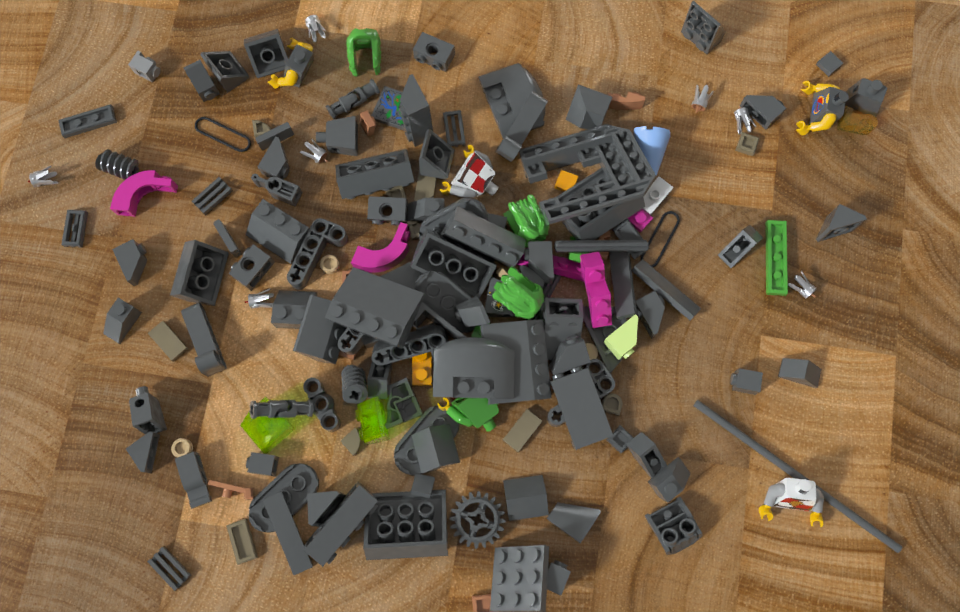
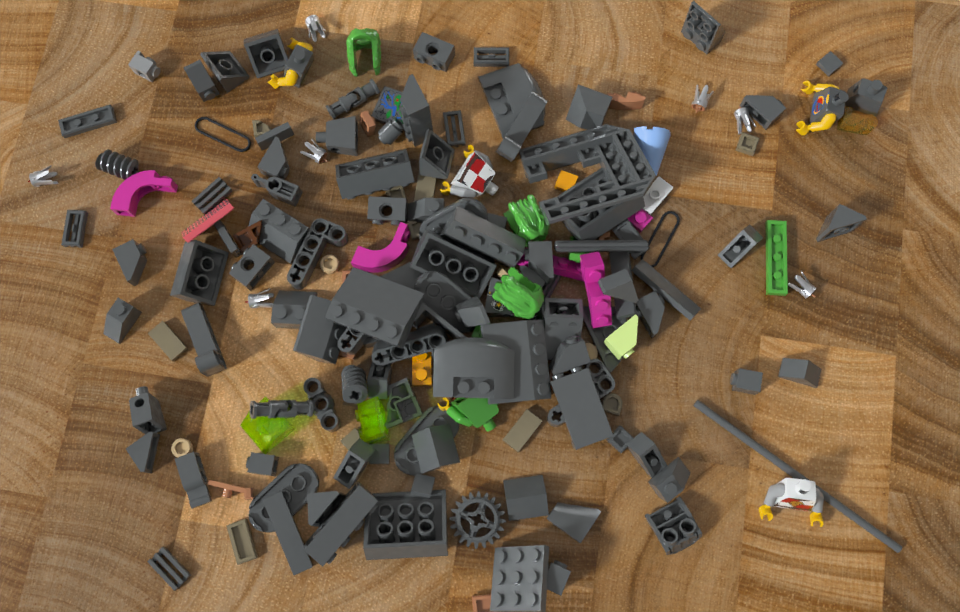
(207, 221): none -> coral tile
(248, 236): none -> reddish brown slope
(354, 463): none -> dark grey brick
(381, 454): none -> dark grey tile
(390, 131): none -> dark grey brick
(491, 59): none -> dark grey tile
(619, 286): none -> dark grey slope

